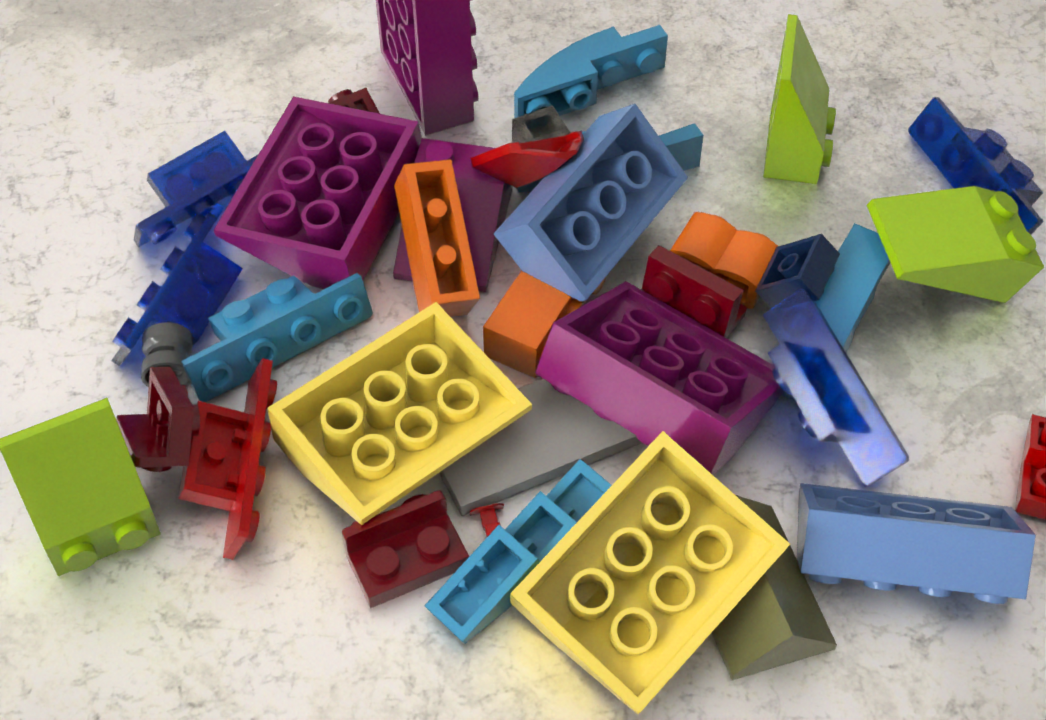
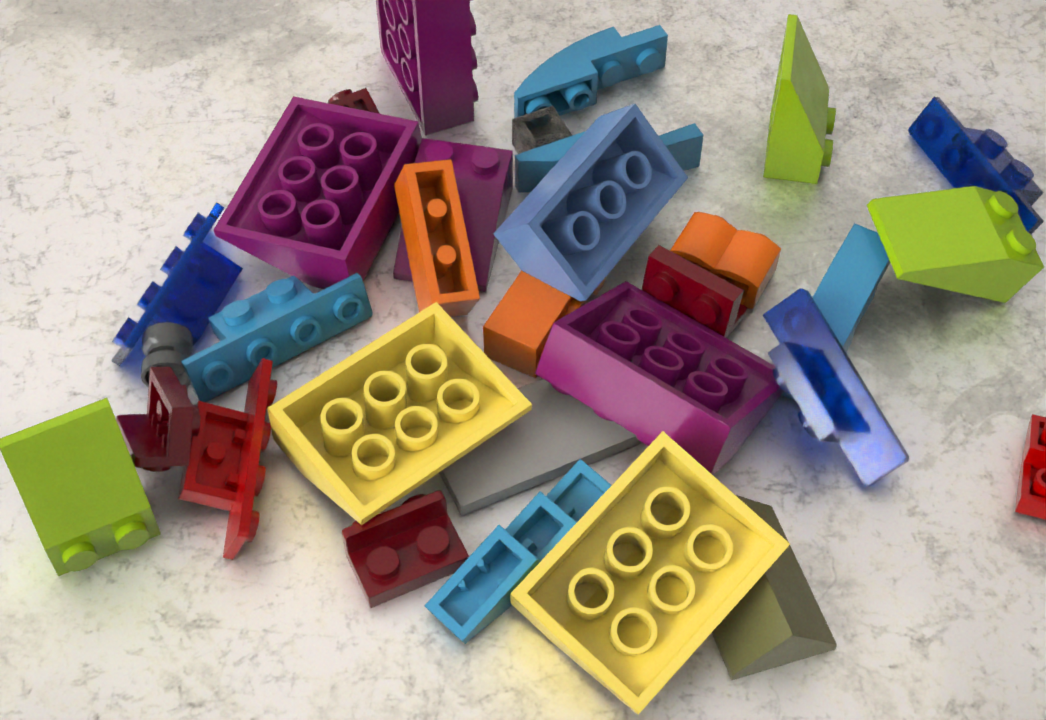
(192, 186): clear blue bracket -> none
(488, 516): red piece -> none
(528, 161): red slope -> none
(796, 266): dark blue piece -> none
(913, 543): medium blue slope -> none

